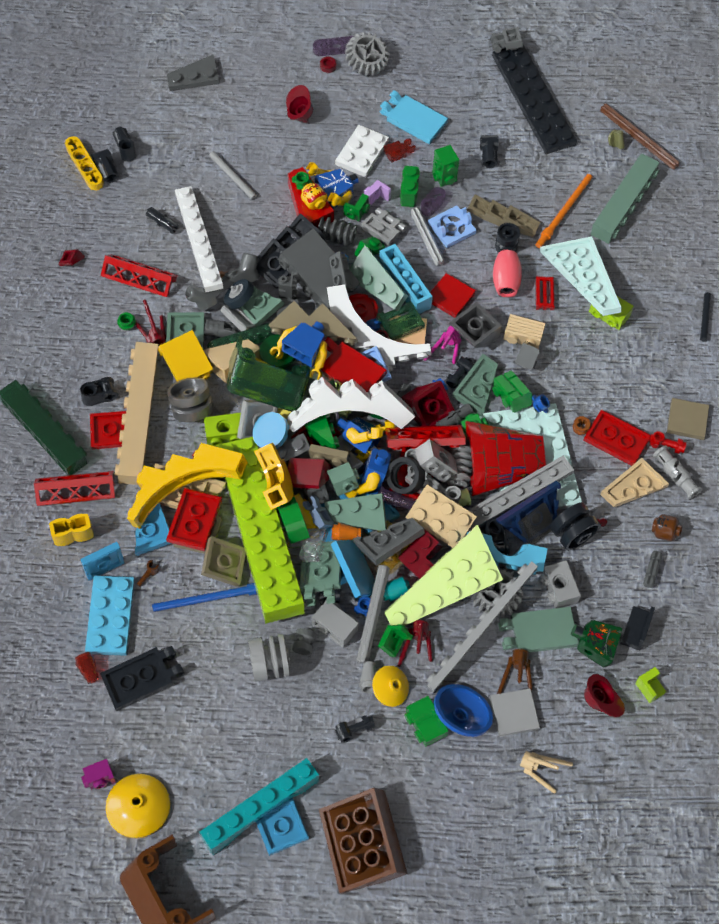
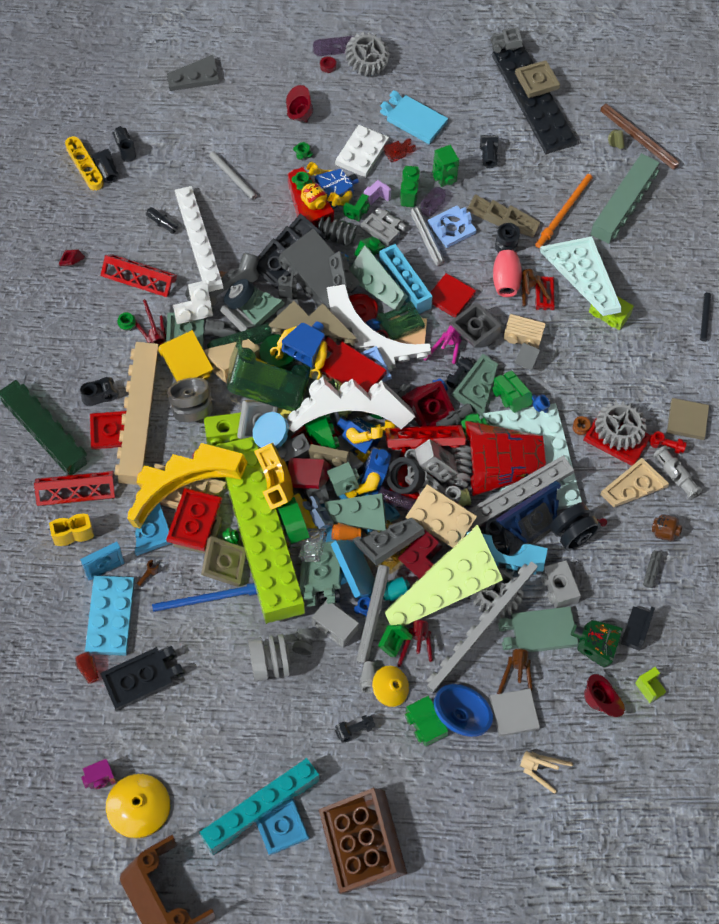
(198, 307): none -> white plate
(231, 536): none -> green plate
(302, 147): none -> green plate
(529, 280): none -> reddish brown plant
(537, 79): none -> dark tan plate
(629, 433): none -> light grey gear

